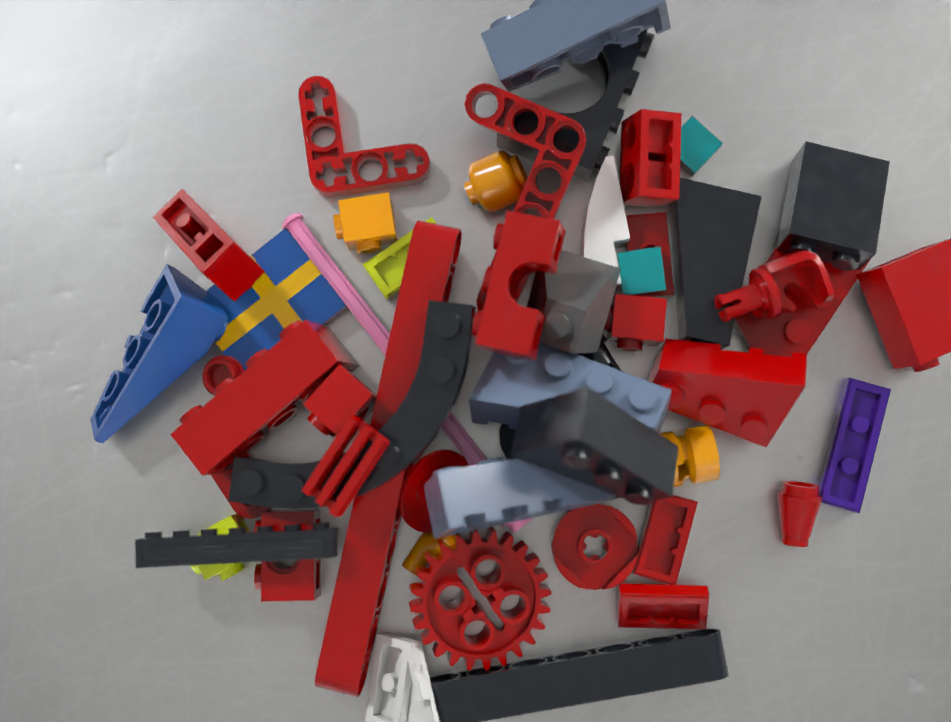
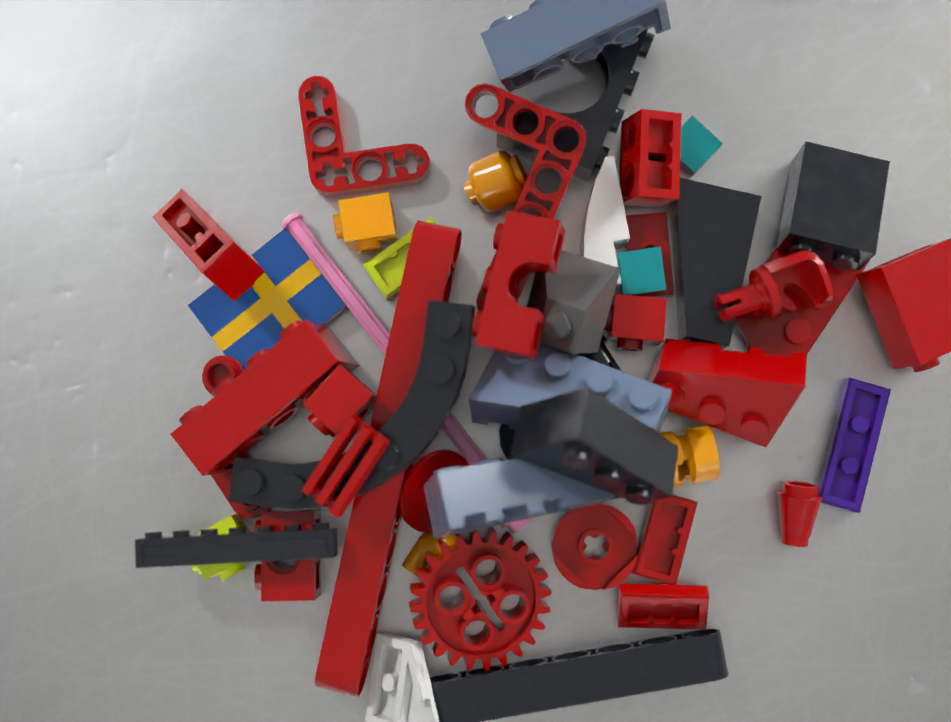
(174, 336): blue wedge -> none

